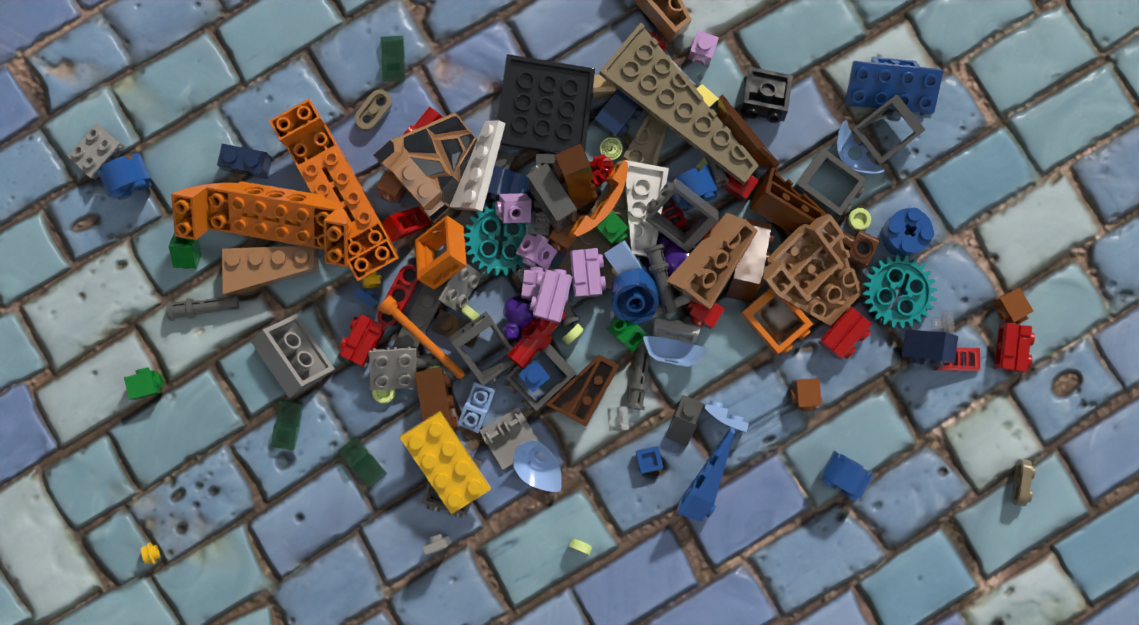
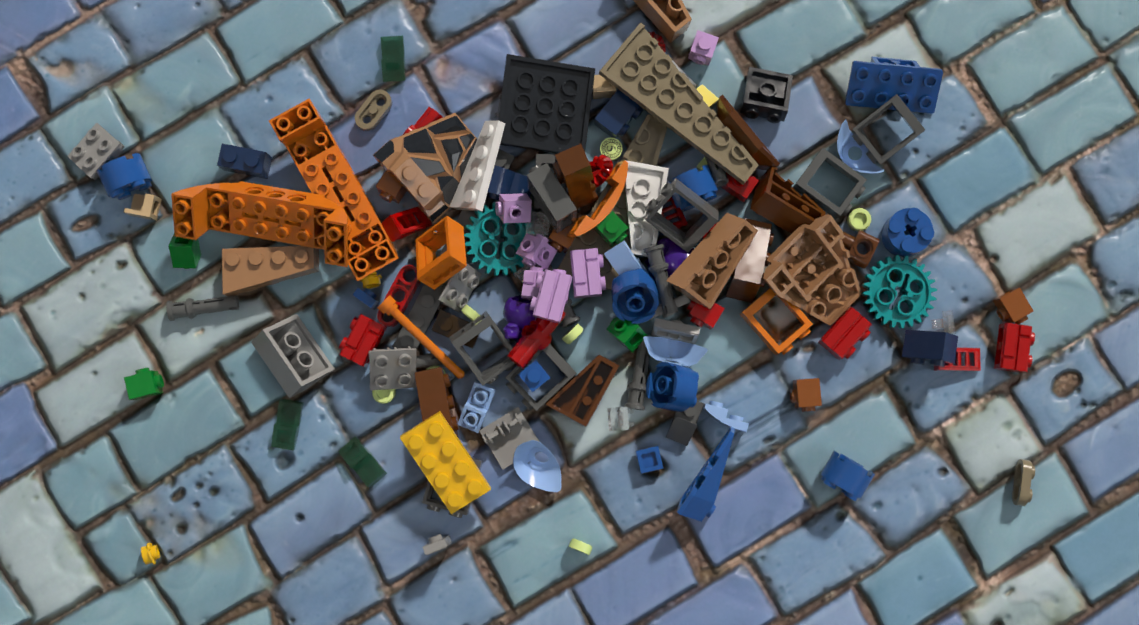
(144, 206): none -> tan panel
(672, 387): none -> blue brick

